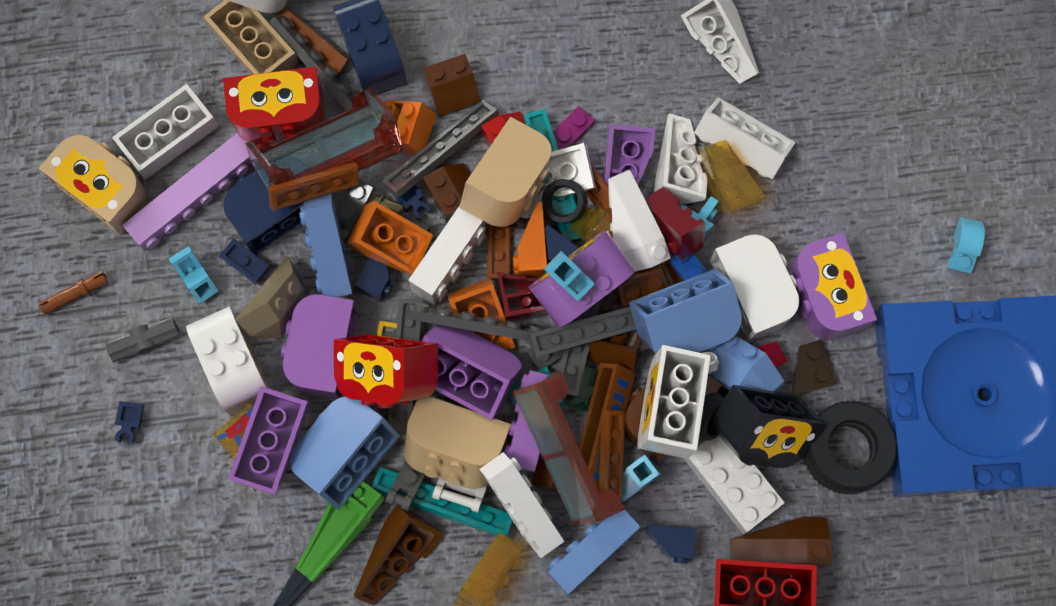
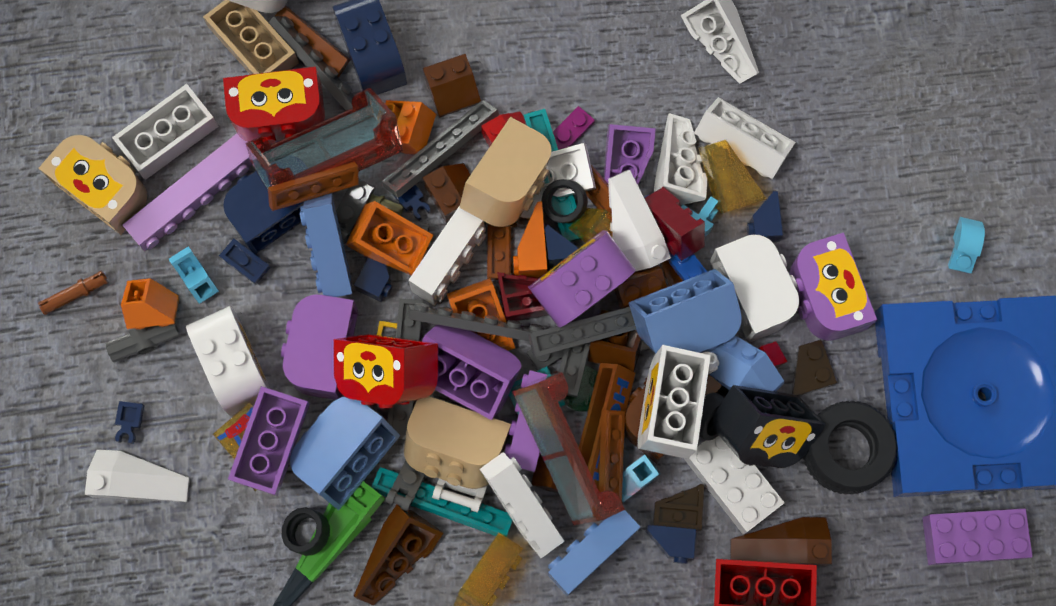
(128, 477): none -> white wedge
(148, 304): none -> orange slope
(273, 303): dark tan wedge -> none
(289, 530): none -> black tyre
(569, 276): medium azure brick -> none
(681, 509): none -> dark brown wing
(767, 220): none -> dark blue slope
(977, 536): none -> medium lavender brick

